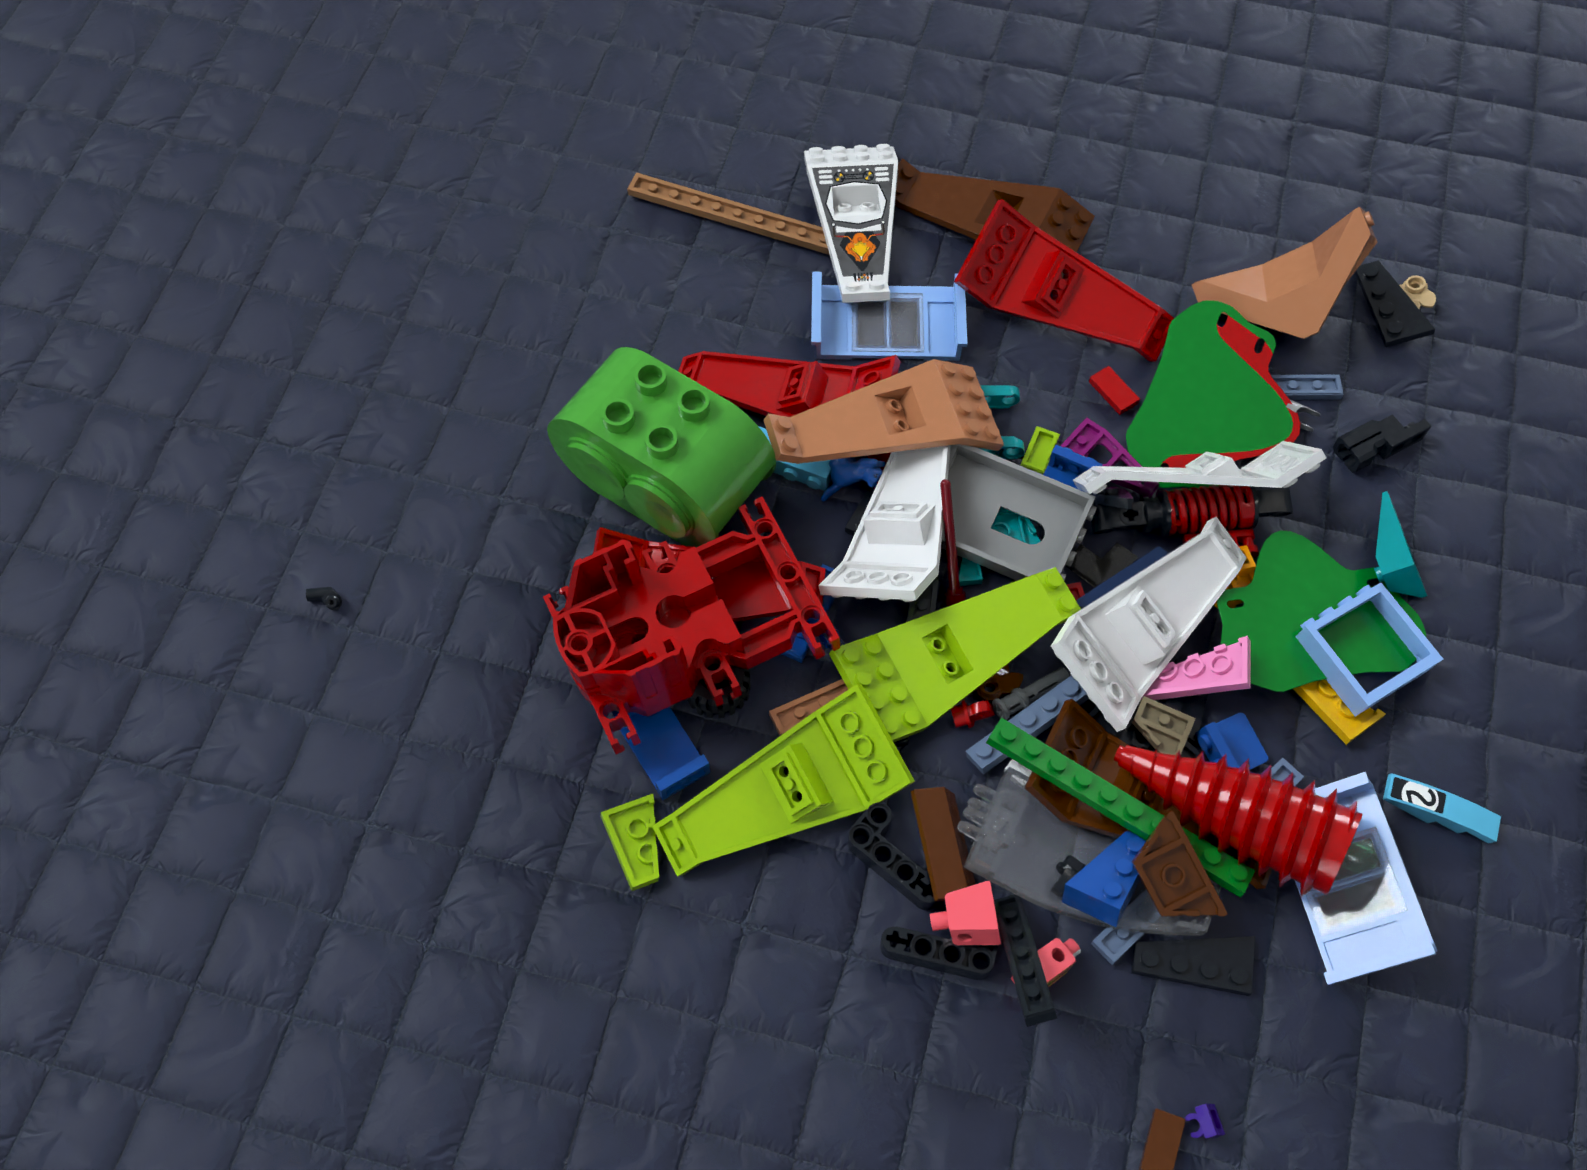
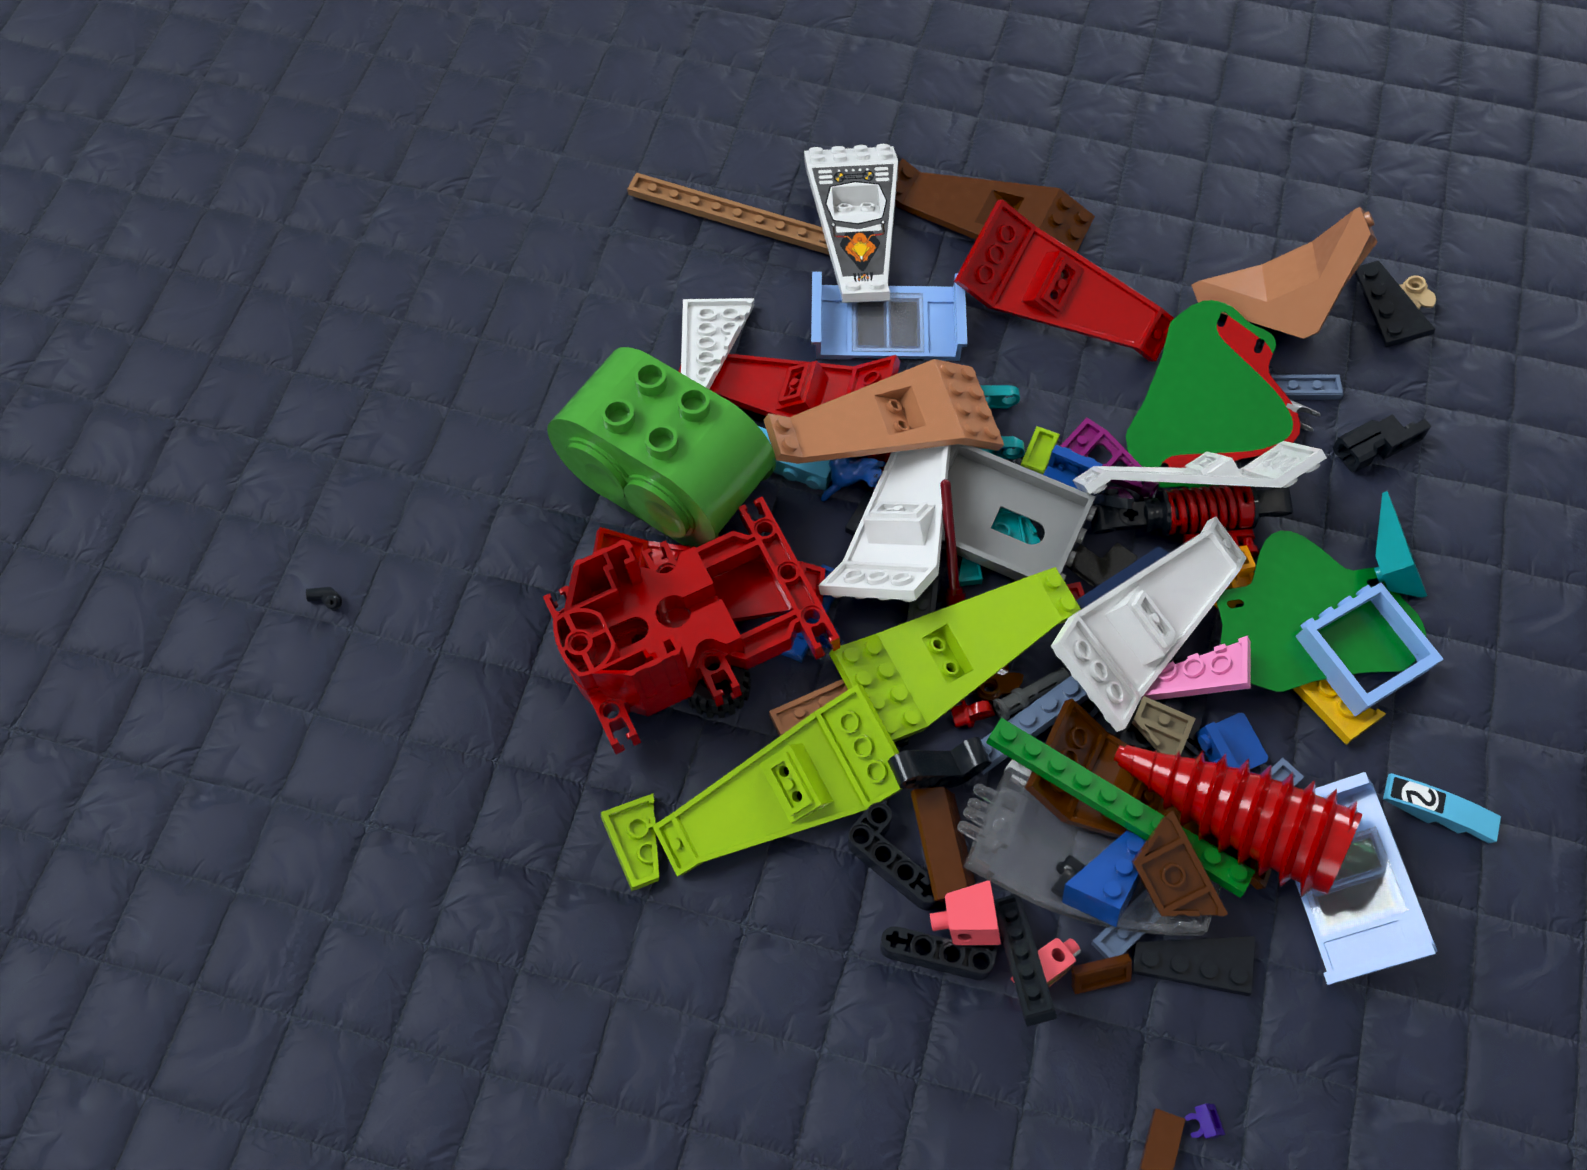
(666, 752): blue panel -> none
(709, 334): none -> white wing
(940, 768): none -> black beam
(1101, 973): none -> reddish brown tile
(1114, 390): red tile -> none

